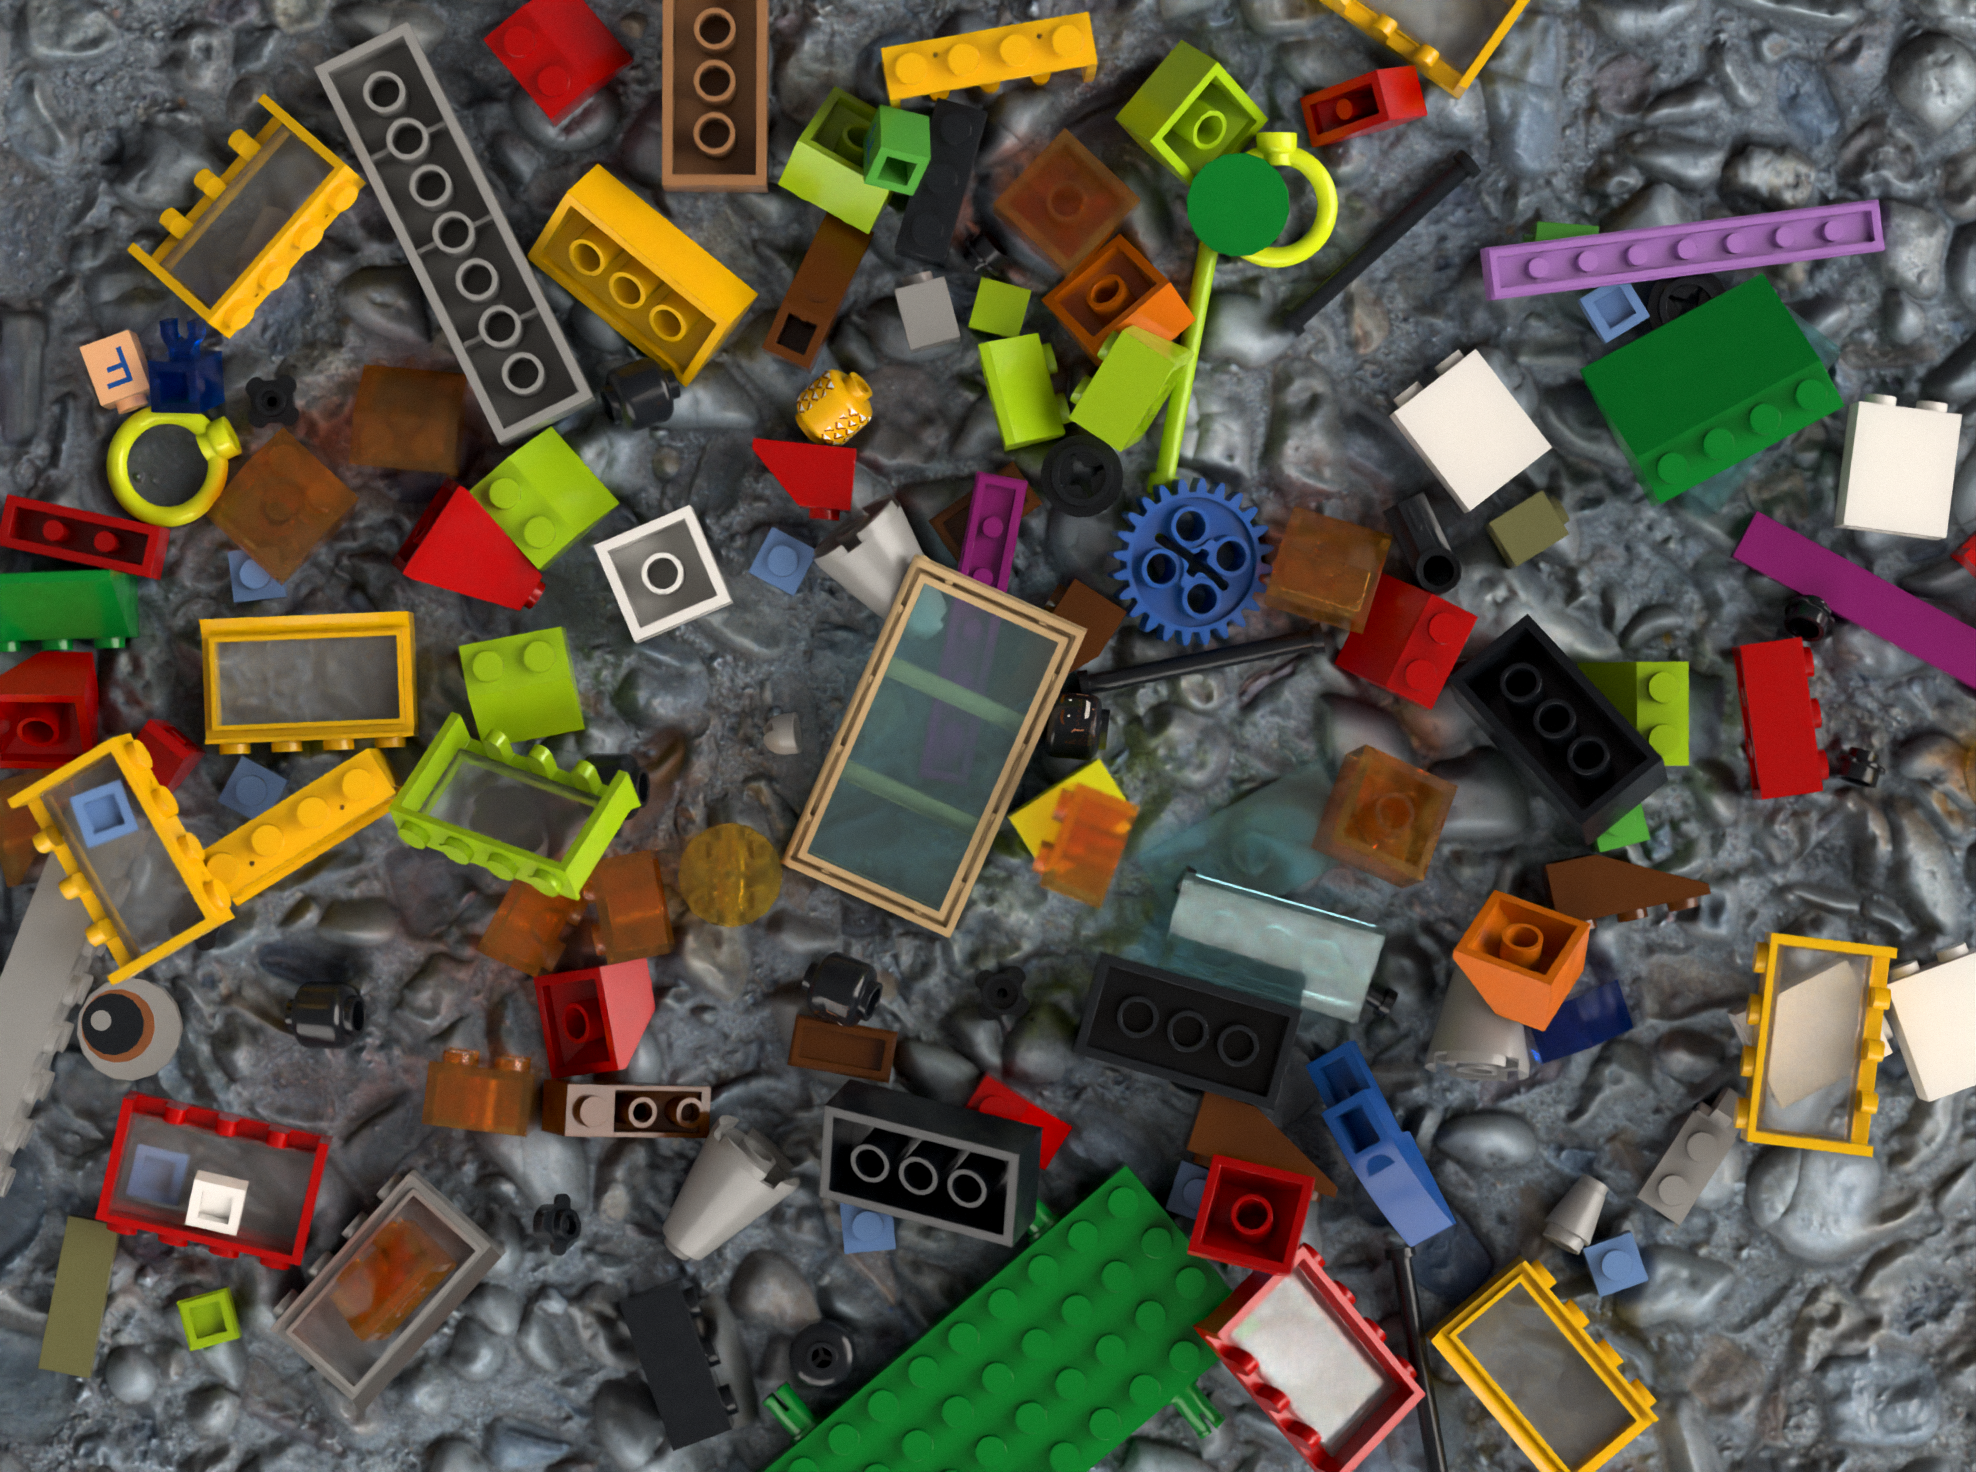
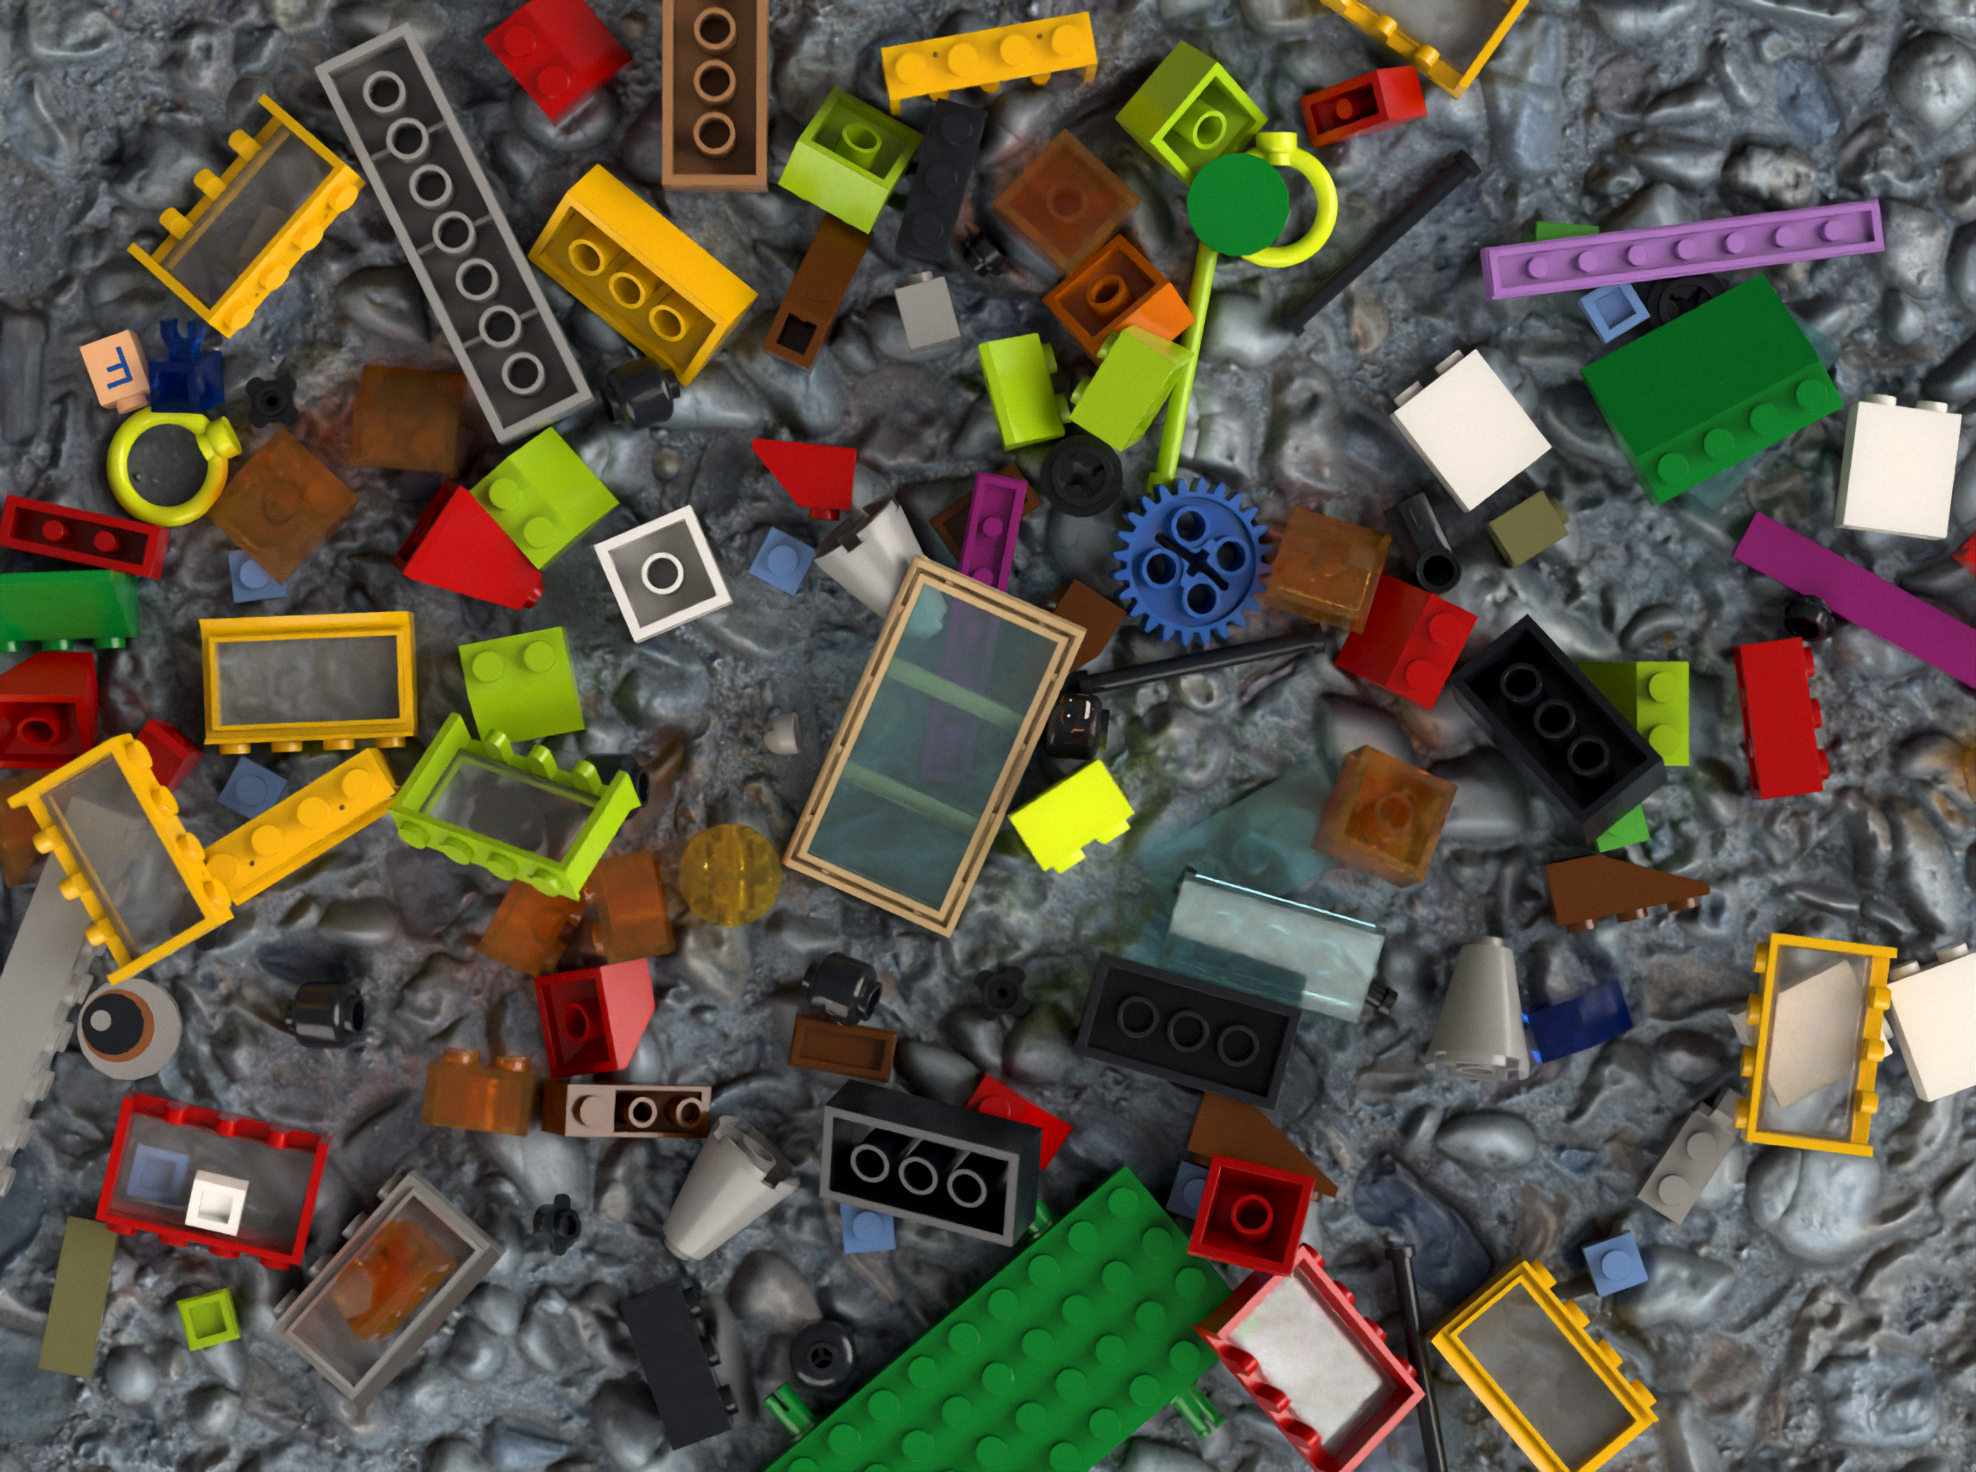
(104, 814): medium blue plate -> none
(834, 407): yellow head -> none
(896, 150): bright green brick -> none
(999, 308): lime tile -> none
(1085, 844): clear orange brick -> none
(1376, 1147): blue slope -> none
(1523, 958): orange slope -> none
(1576, 1215): light grey cone -> none
(1859, 767): black plate -> none

